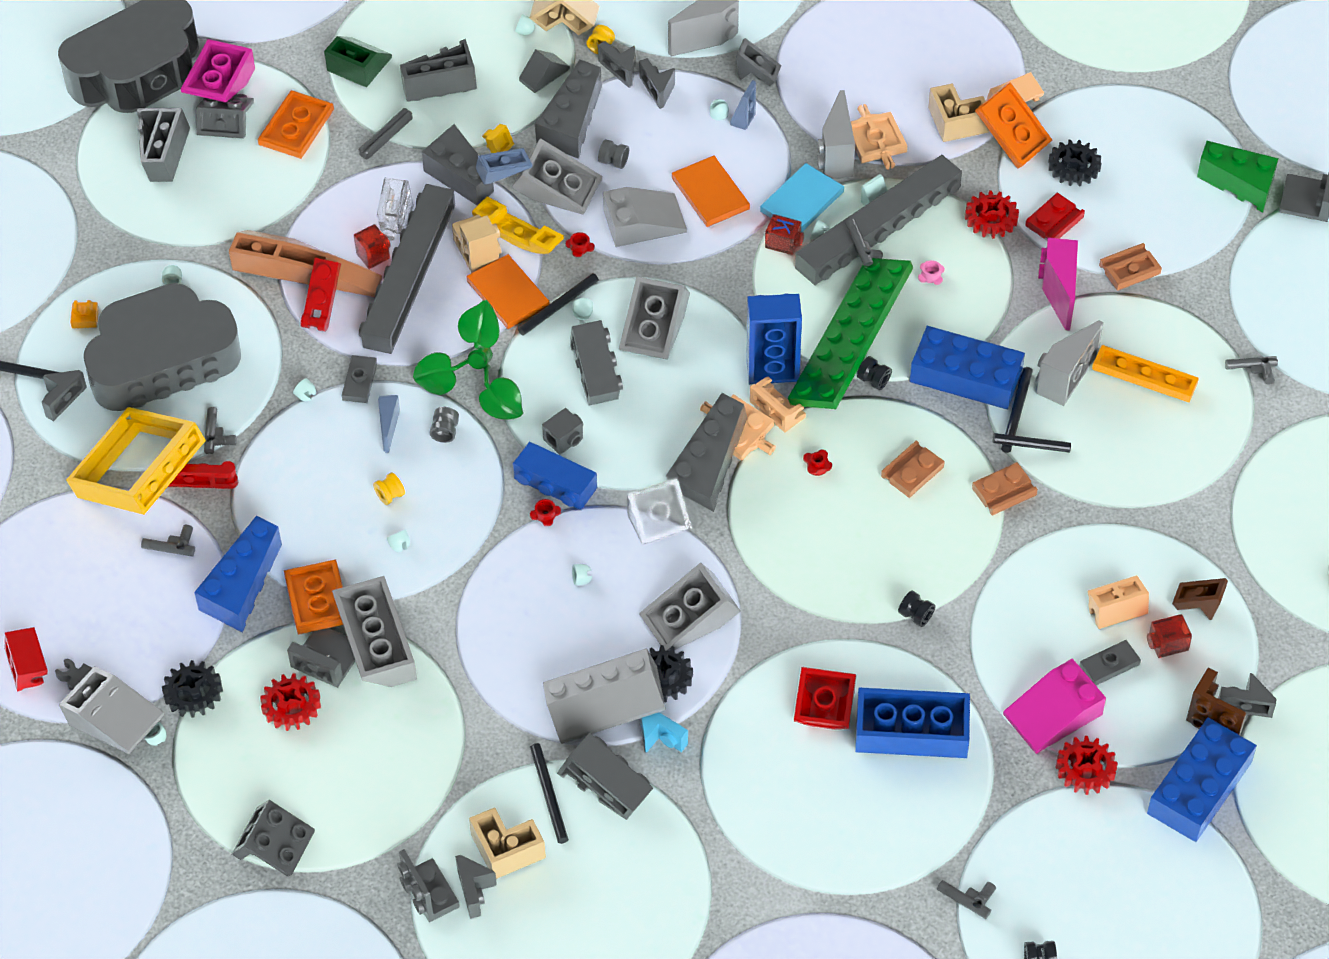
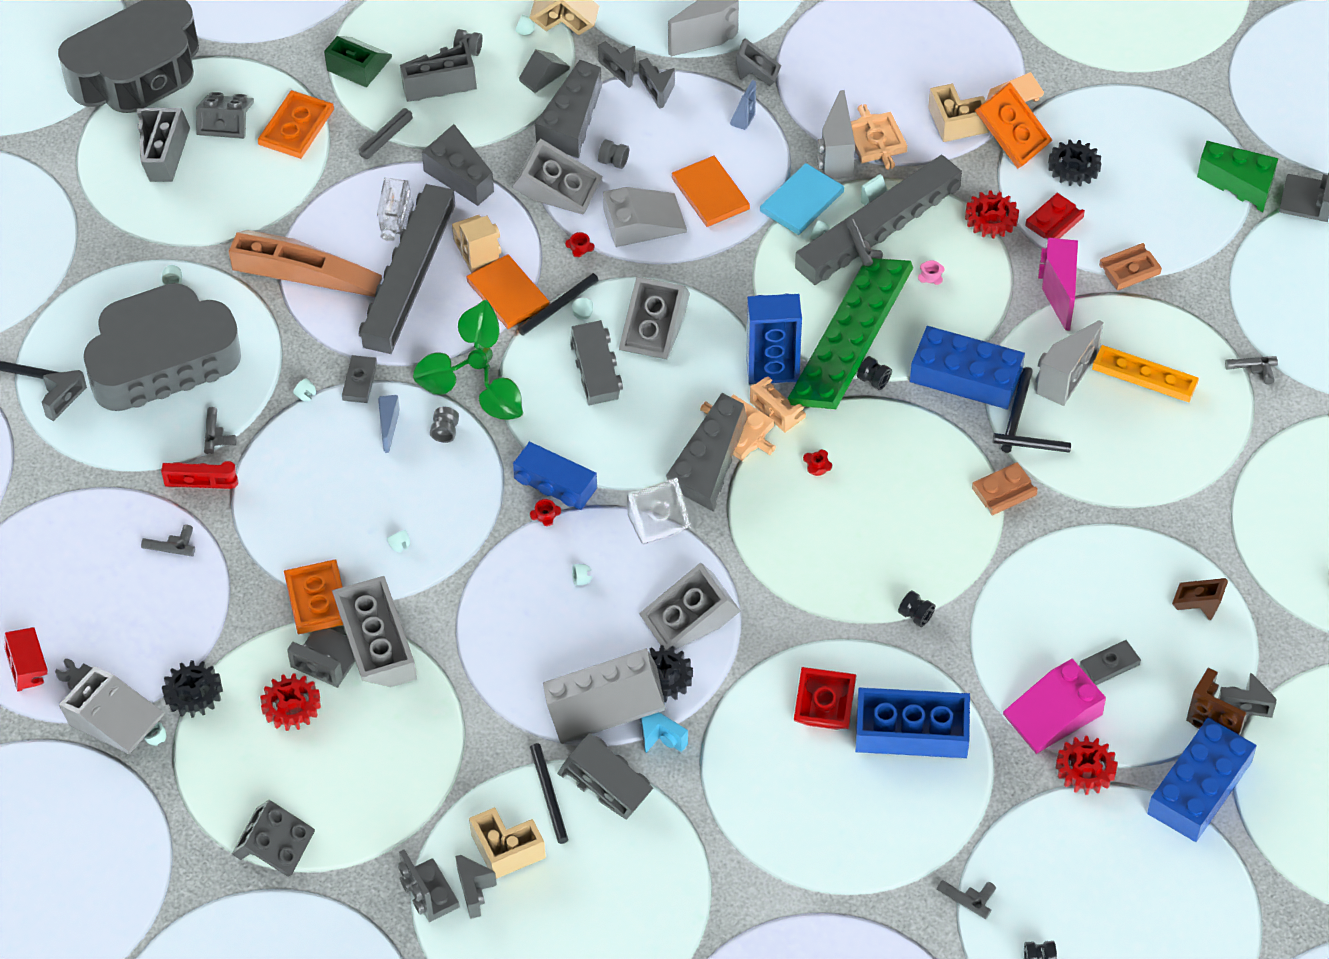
(84, 314): light orange tile -> none
(184, 443): yellow window -> none
(220, 71): dark pink slope -> none
(240, 575): blue wedge -> none
(321, 294): red plate -> none
(372, 246): clear red brick -> none
(389, 488): yellow wheel -> none
(473, 40): none -> dark grey wheel
(498, 139): yellow tile -> none
(502, 164): sand blue slope -> none
(518, 231): yellow slope -> none
(563, 431): dark grey brick -> none
(600, 34): yellow wheel -> none
(719, 109): light aqua hinge -> none
(783, 234): clear red brick -> none
(912, 469): nougat plate -> none
(1118, 601): light nougat hinge -> none
(1169, 636): clear red brick -> none

